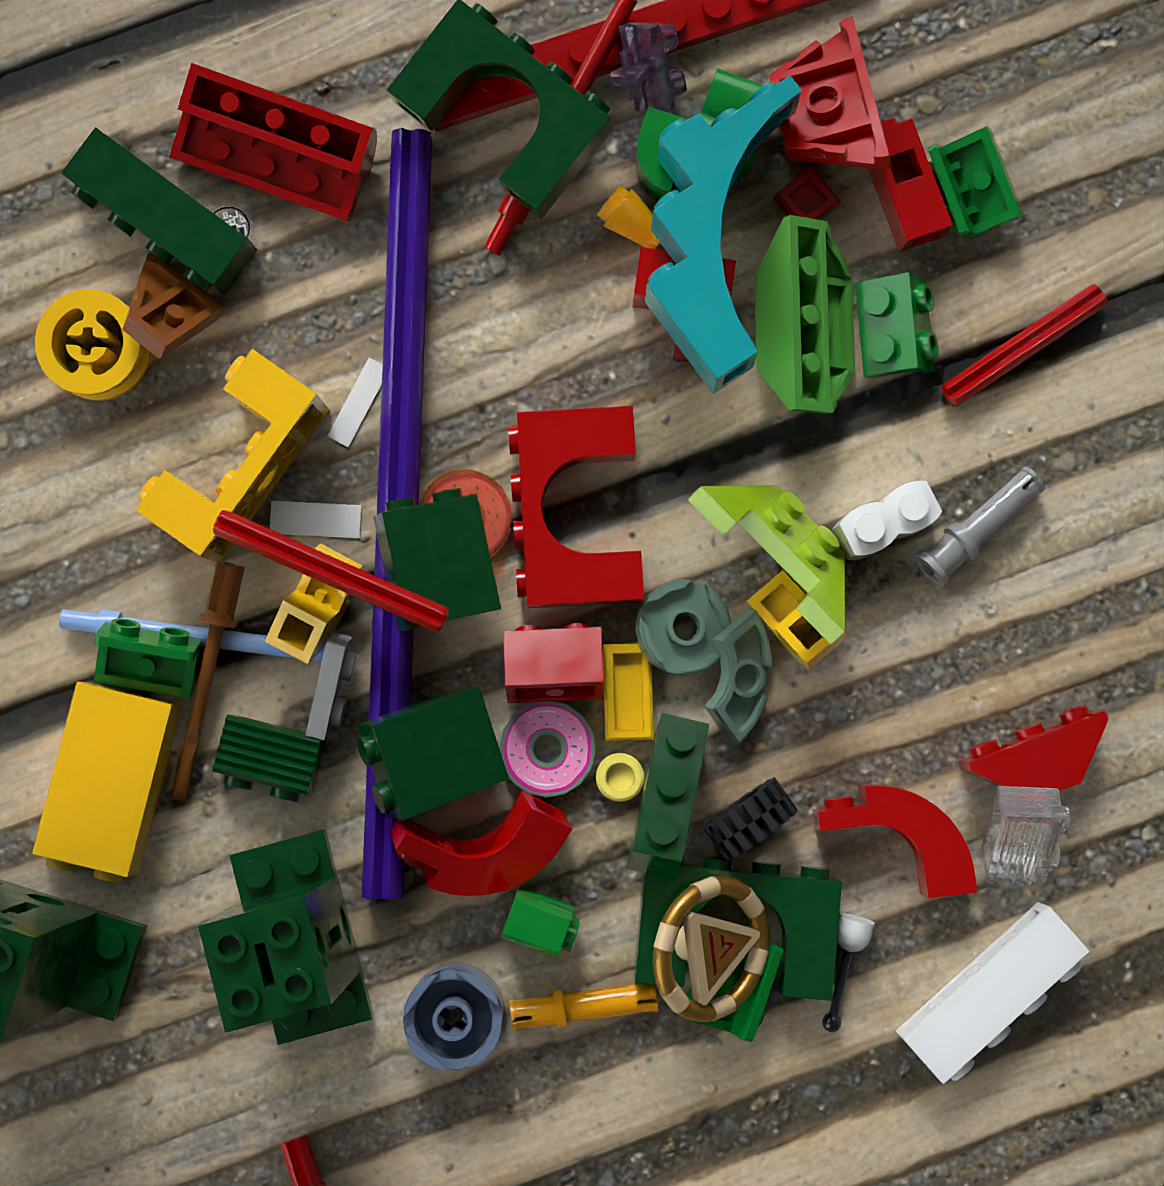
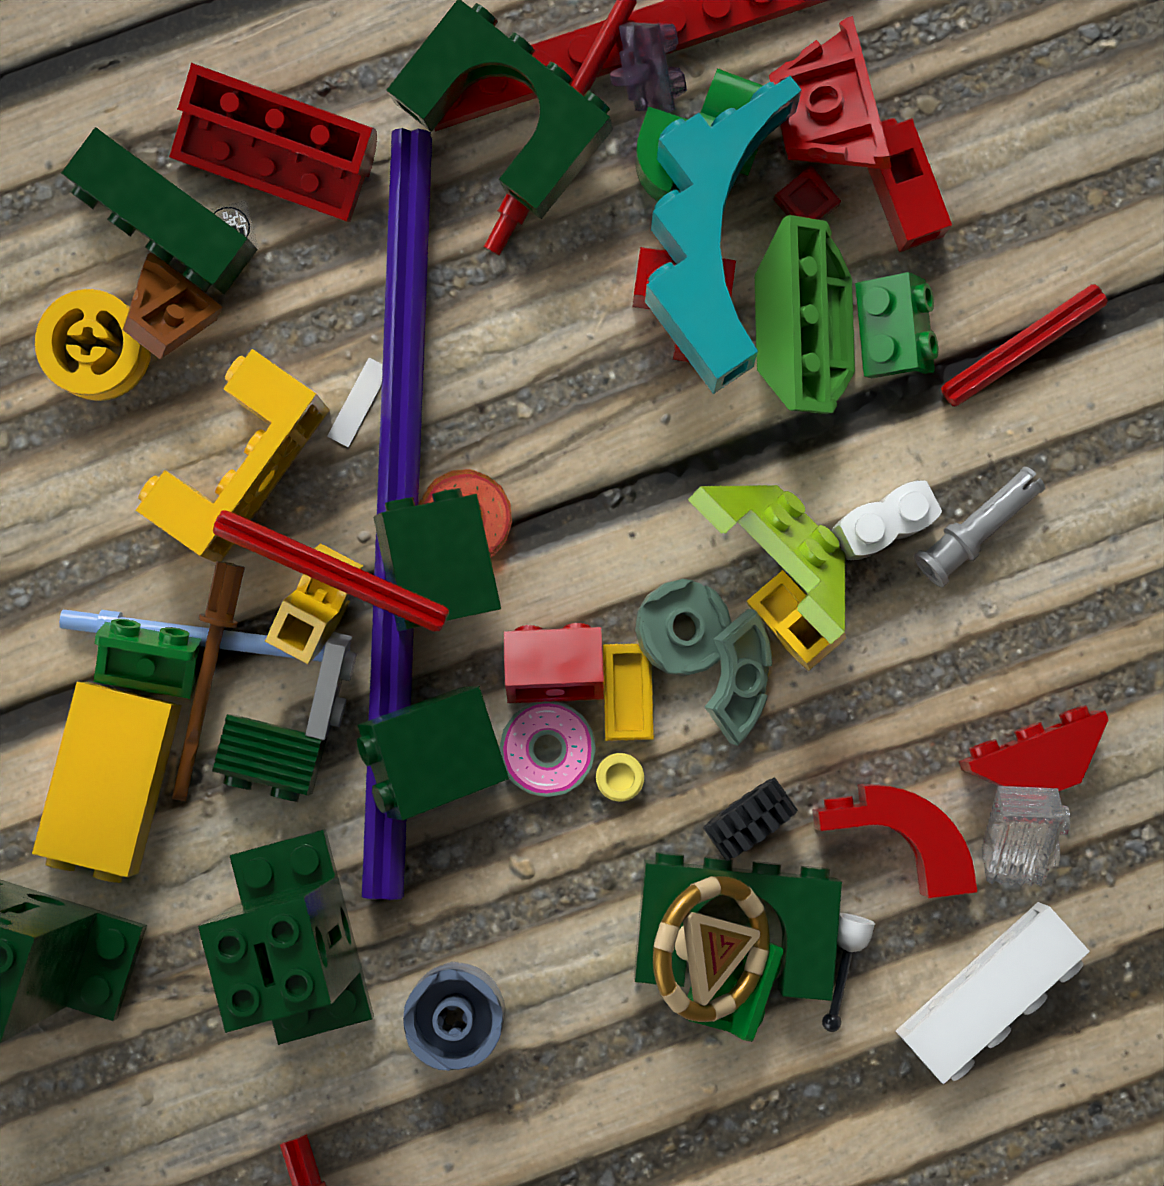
(315, 519): white sticker -> none
(489, 863): red arch -> none
(541, 923): green brick -> none
(546, 447): red arch -> none
(582, 1005): light orange pin -> none
(628, 217): light orange cone -> none
(668, 796): dark green brick -> none
(975, 184): green bracket -> none

